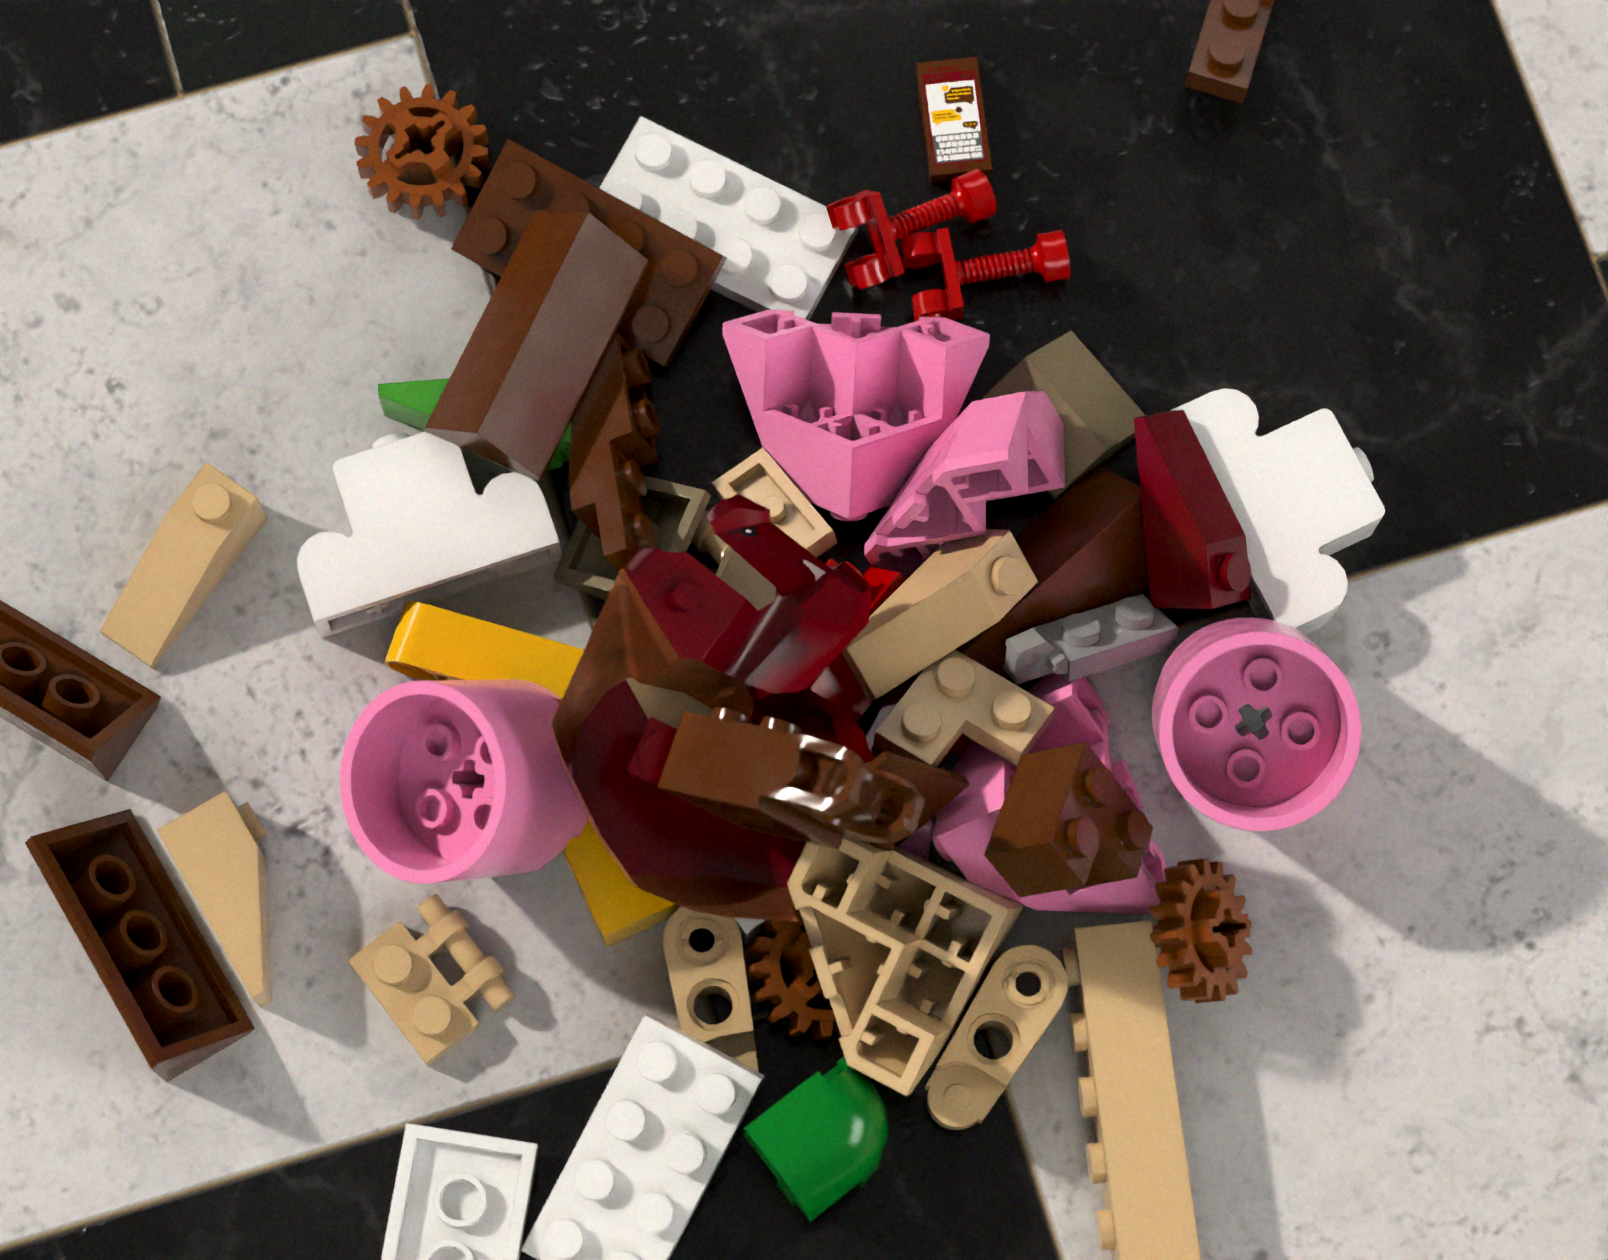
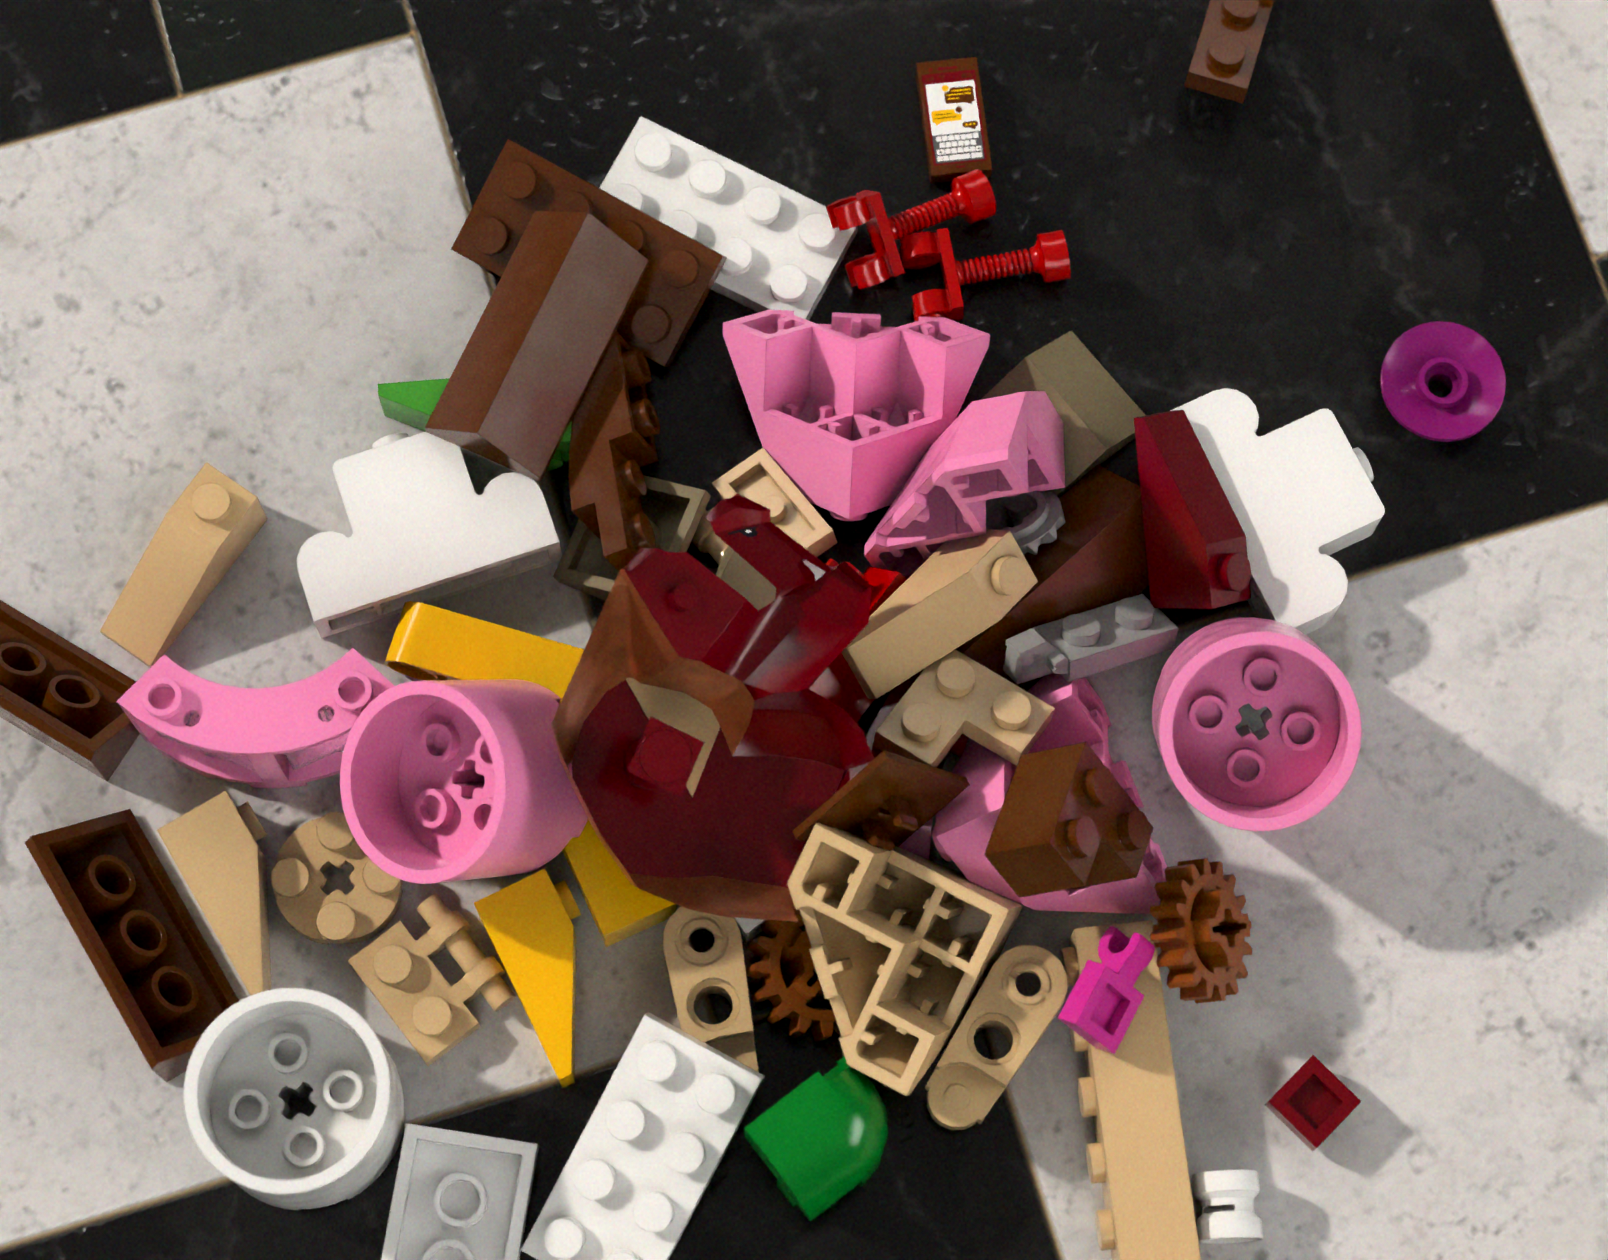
(253, 734): none -> bright pink window
(284, 1047): none -> white brick
(300, 879): none -> tan plate
(412, 175): dark orange gear -> none
(538, 951): none -> yellow slope
(782, 781): reddish brown brick -> none
(1032, 514): none -> light grey gear
(1104, 993): none -> dark pink plate
(1226, 1191): none -> white wheel
(1313, 1103): none -> dark red plate
(1447, 355): none -> magenta dish

